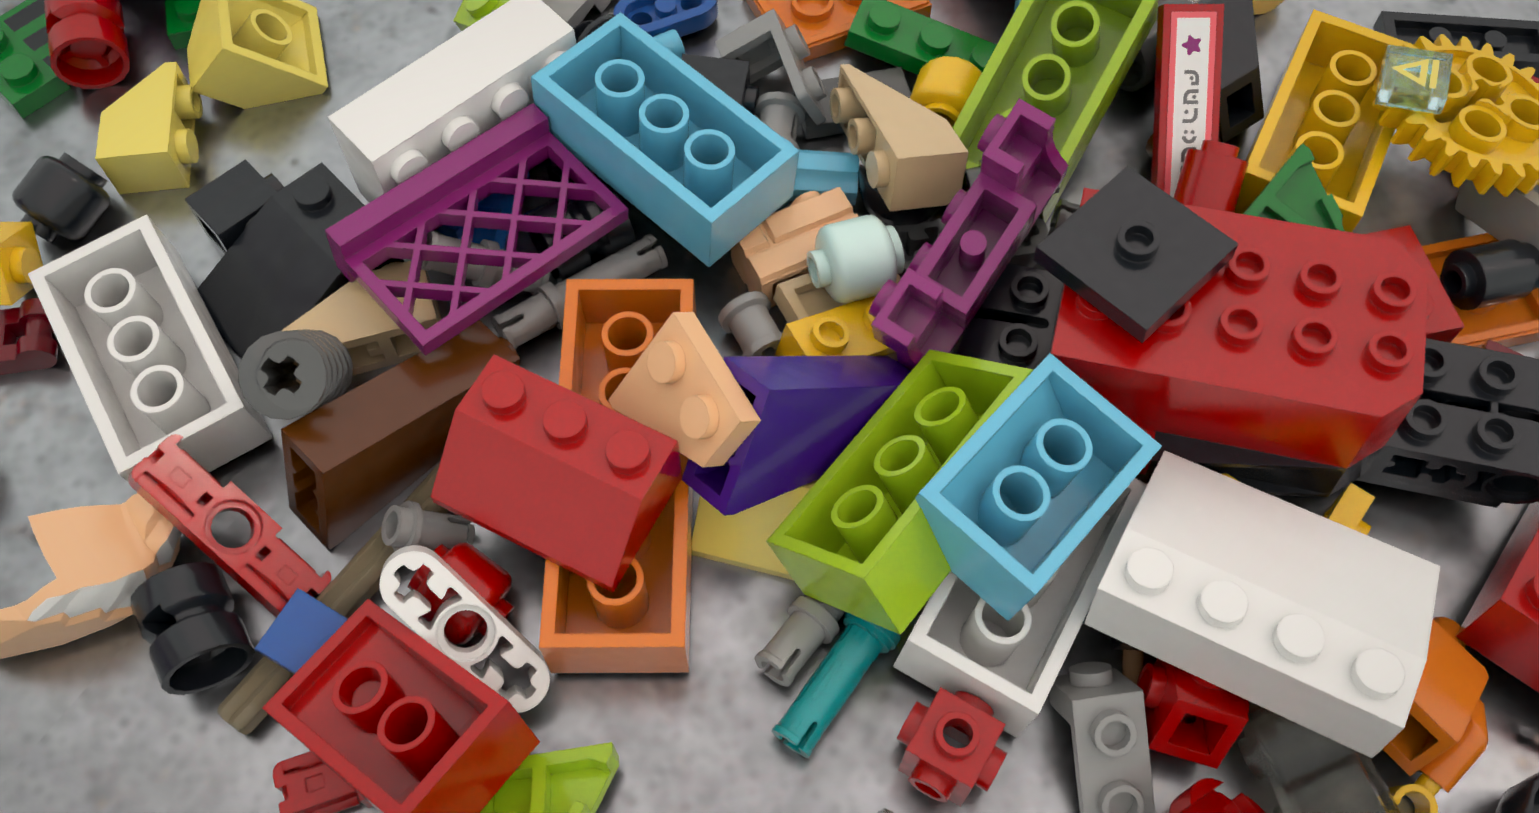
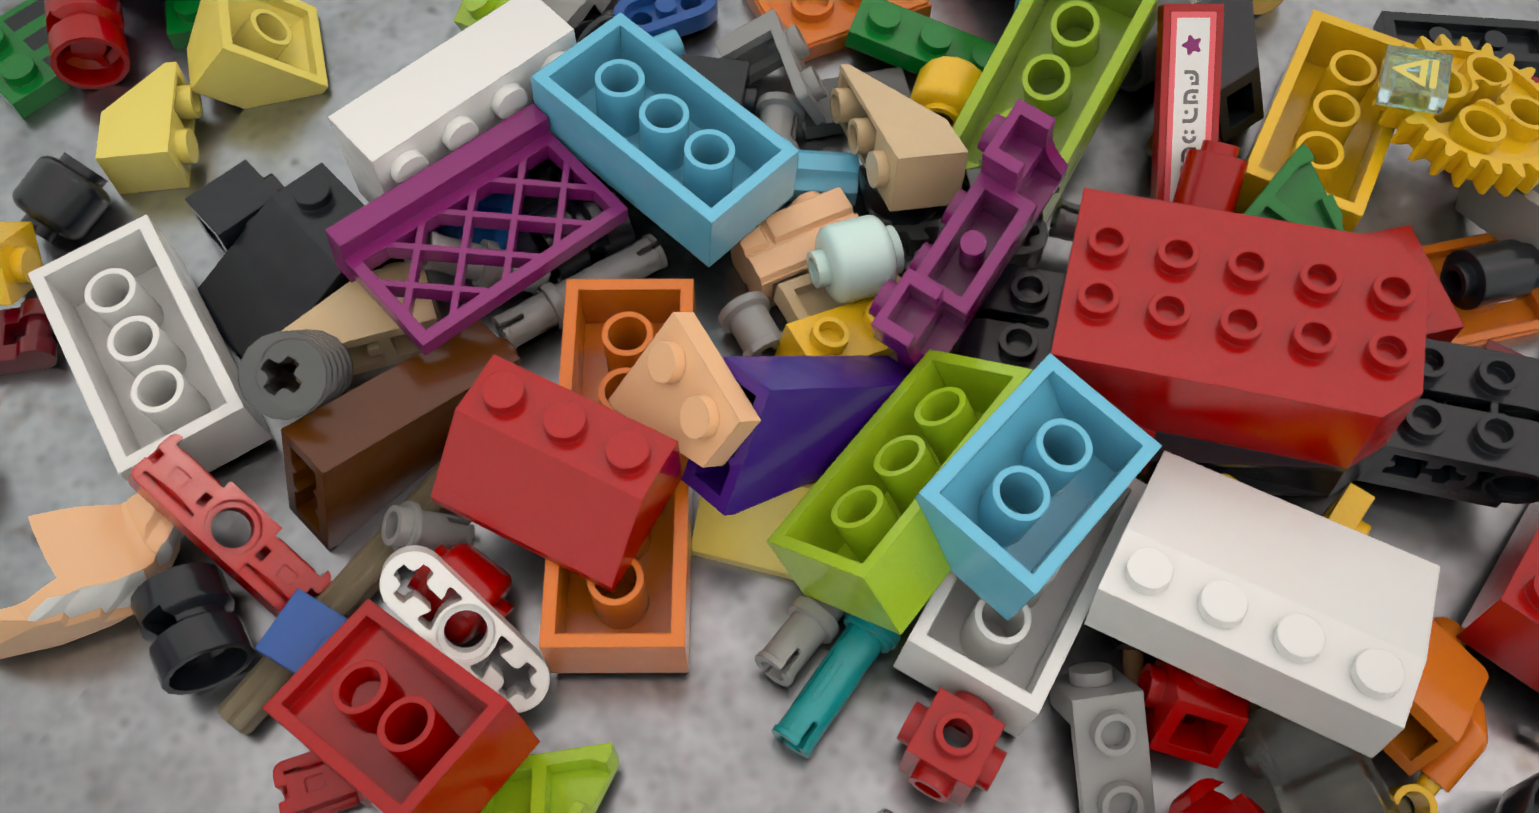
(1135, 253): black plate -> none

